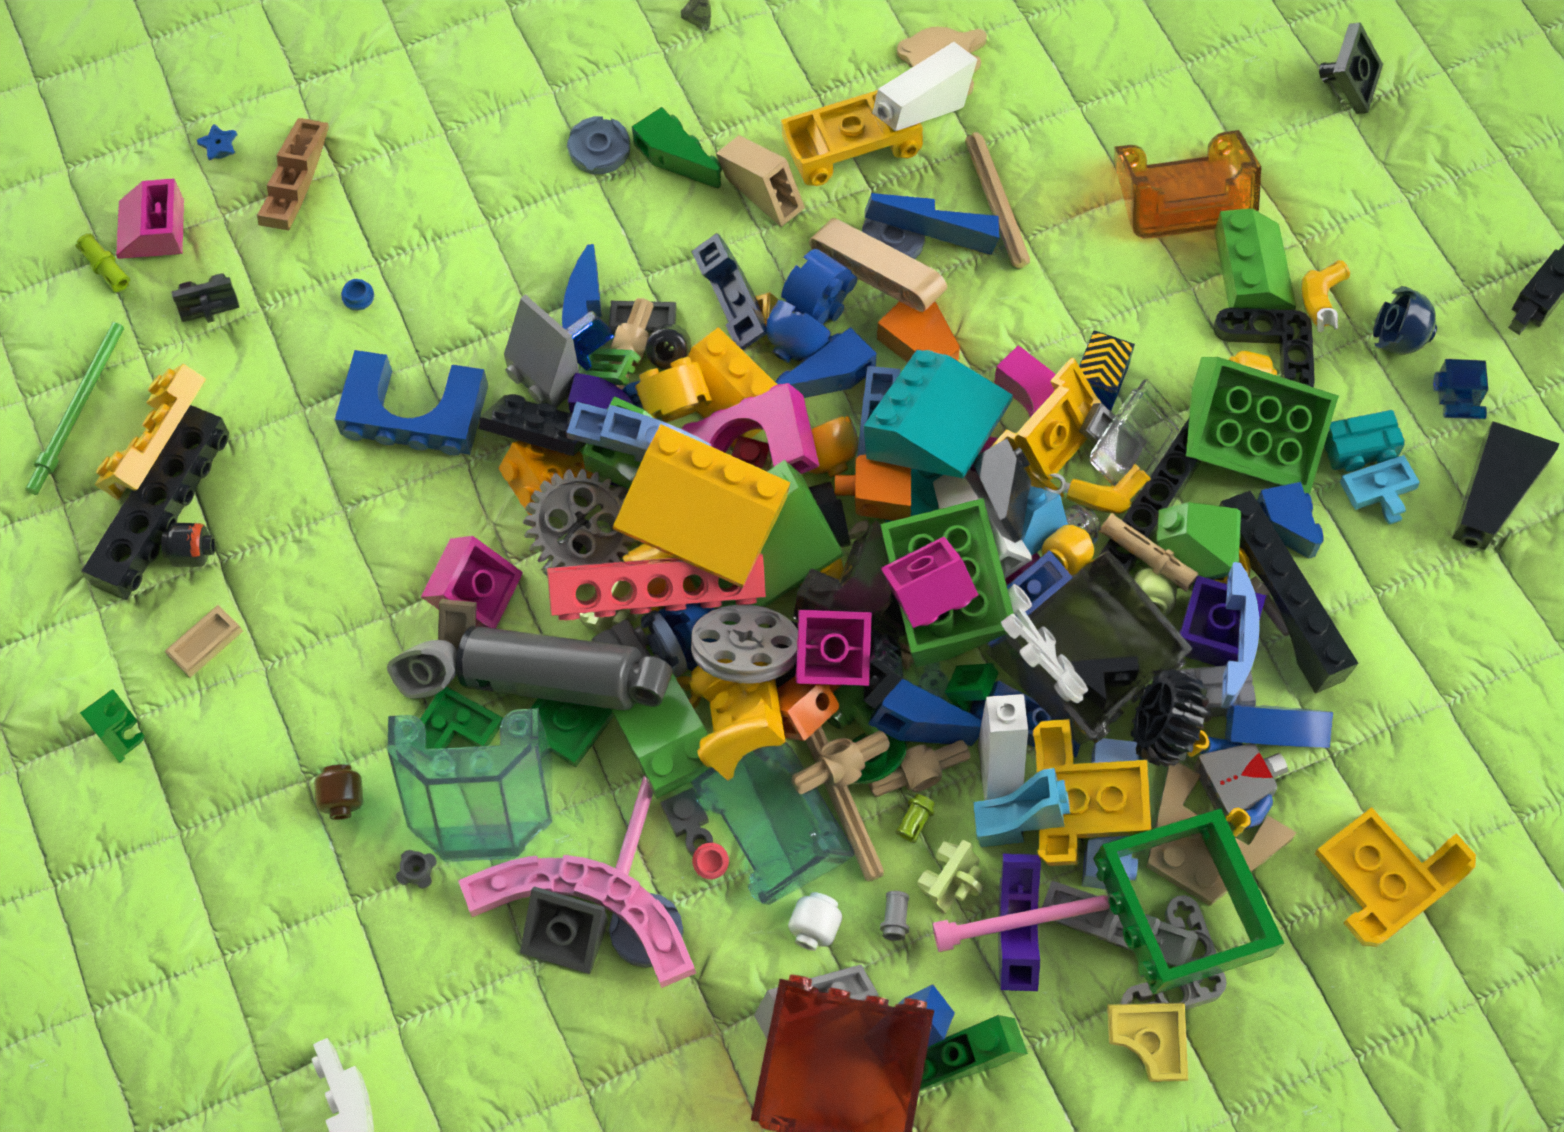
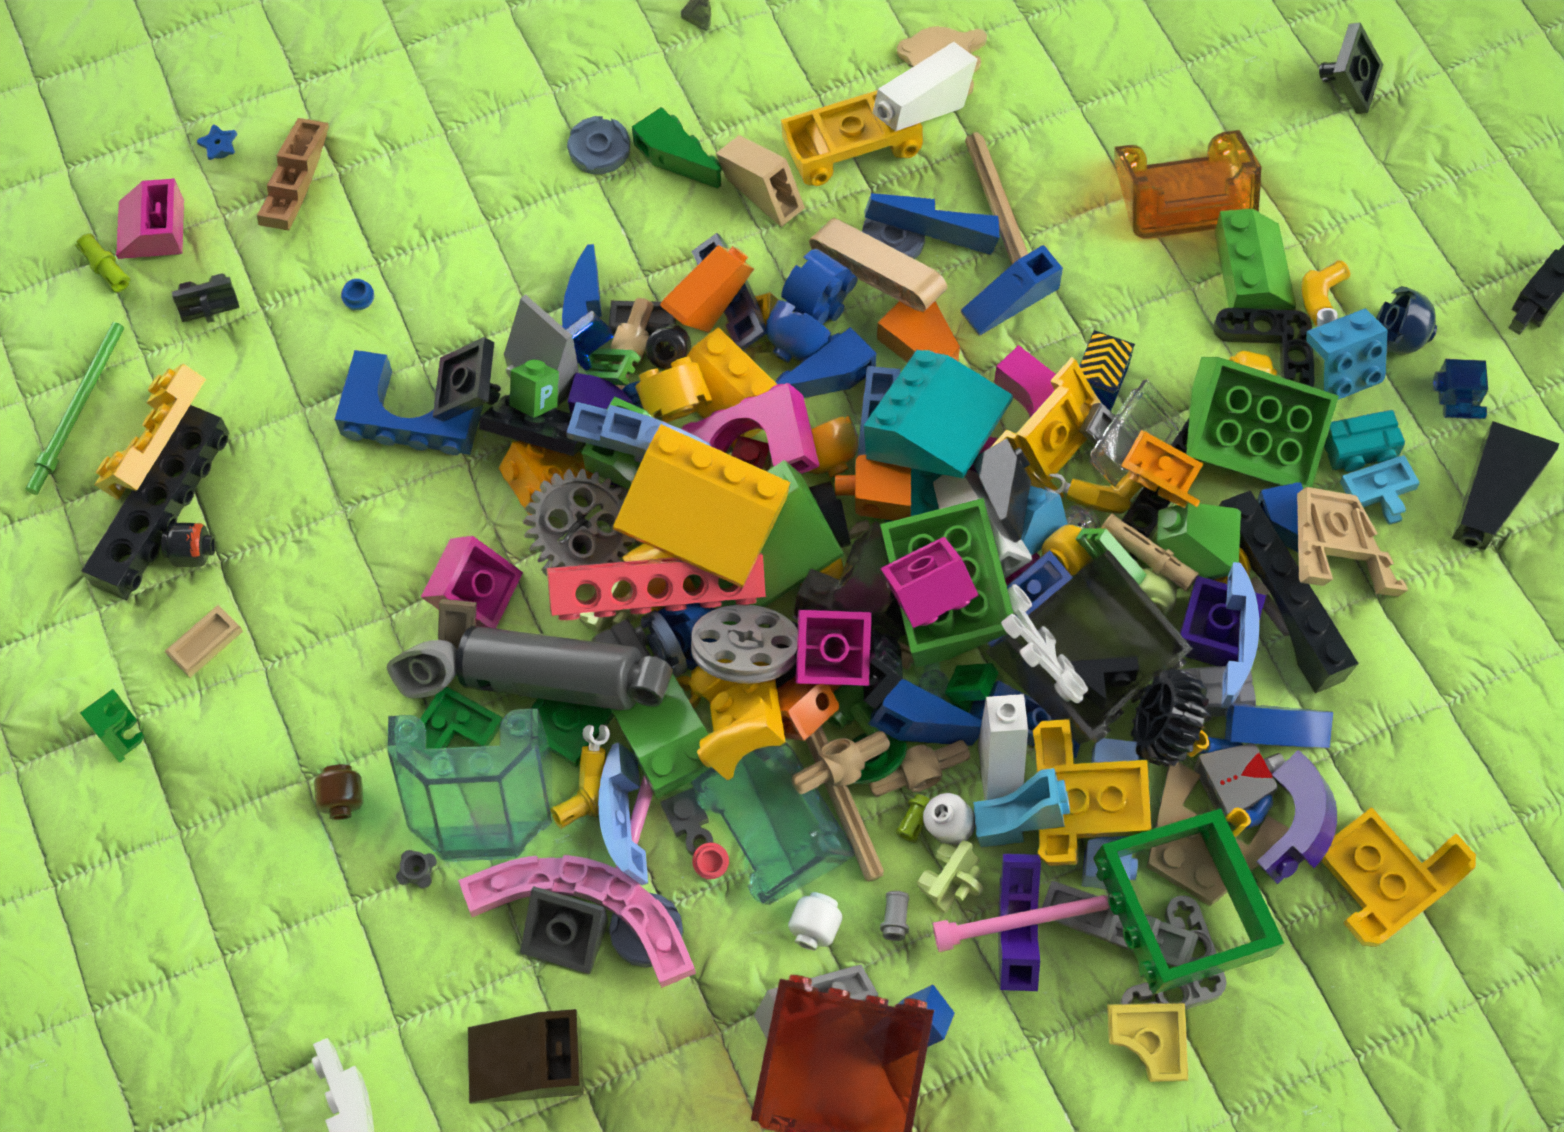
(465, 380): none -> black tile
(526, 1057): none -> dark brown slope
(534, 388): none -> bright green brick
(590, 773): none -> yellow arm
(617, 779): none -> light blue slope
(708, 288): none -> orange slope
(949, 818): none -> white head
(972, 1051): green slope -> none
(1014, 290): none -> blue slope
(1099, 540): none -> bright green tile
(1162, 466): none -> light orange bracket
(1313, 819): none -> arch
(1339, 527): none -> tan wing
(1352, 352): none -> dark azure bracket

